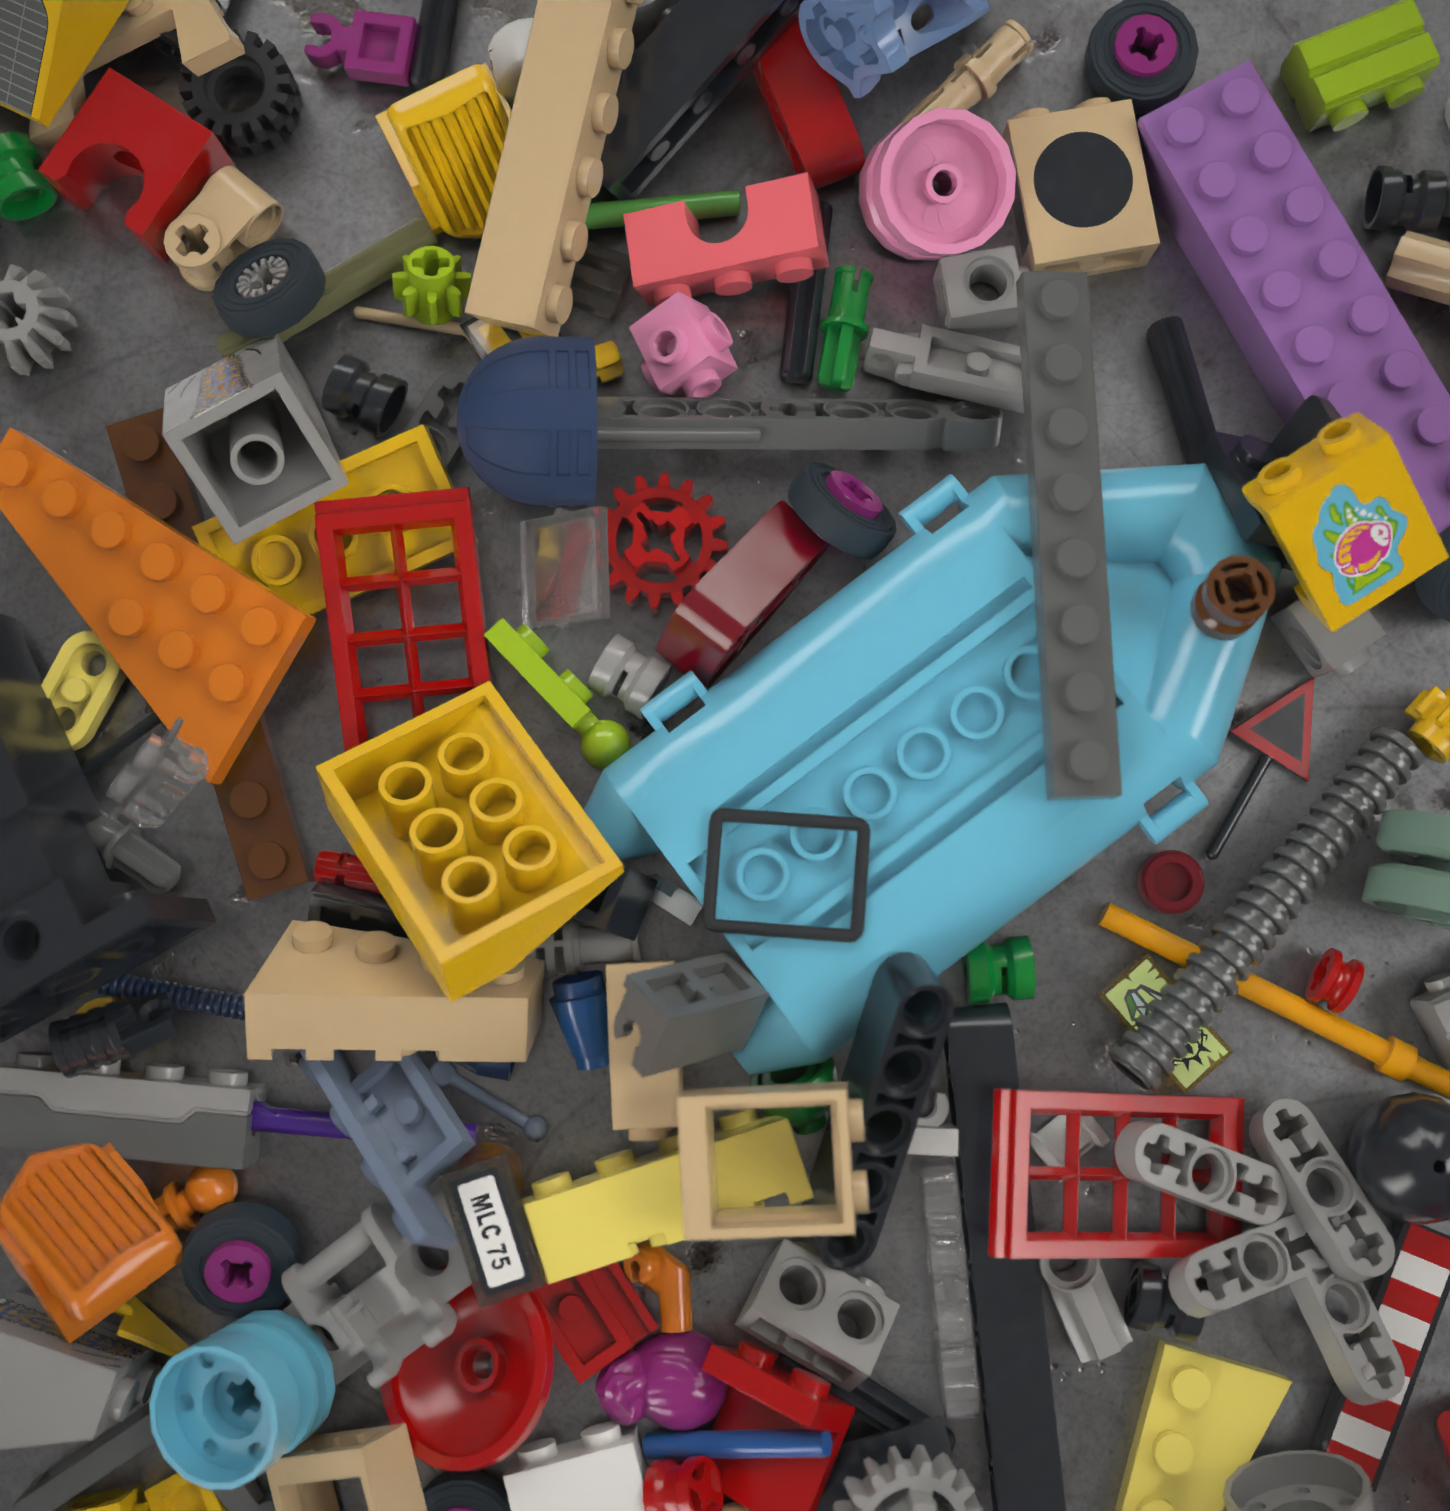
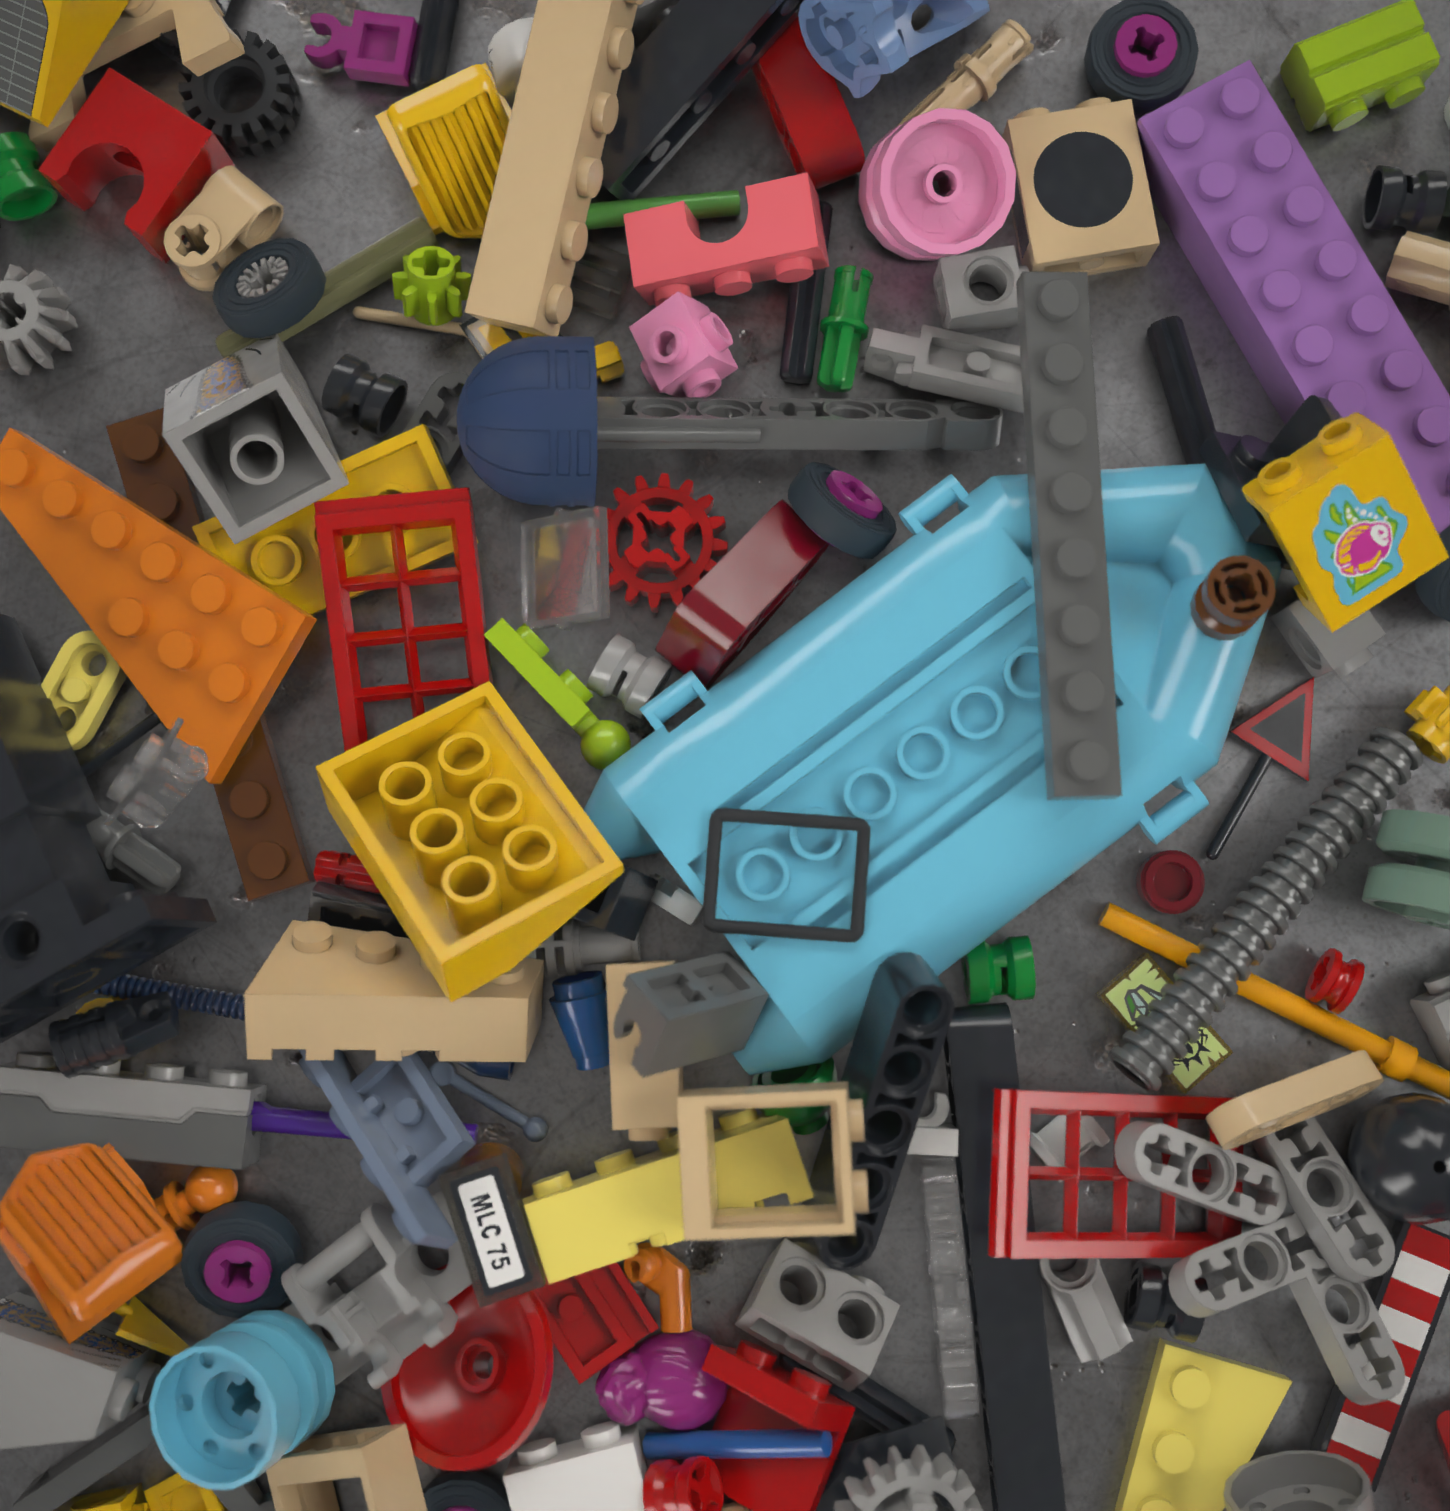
(1294, 1099): none -> tan beam

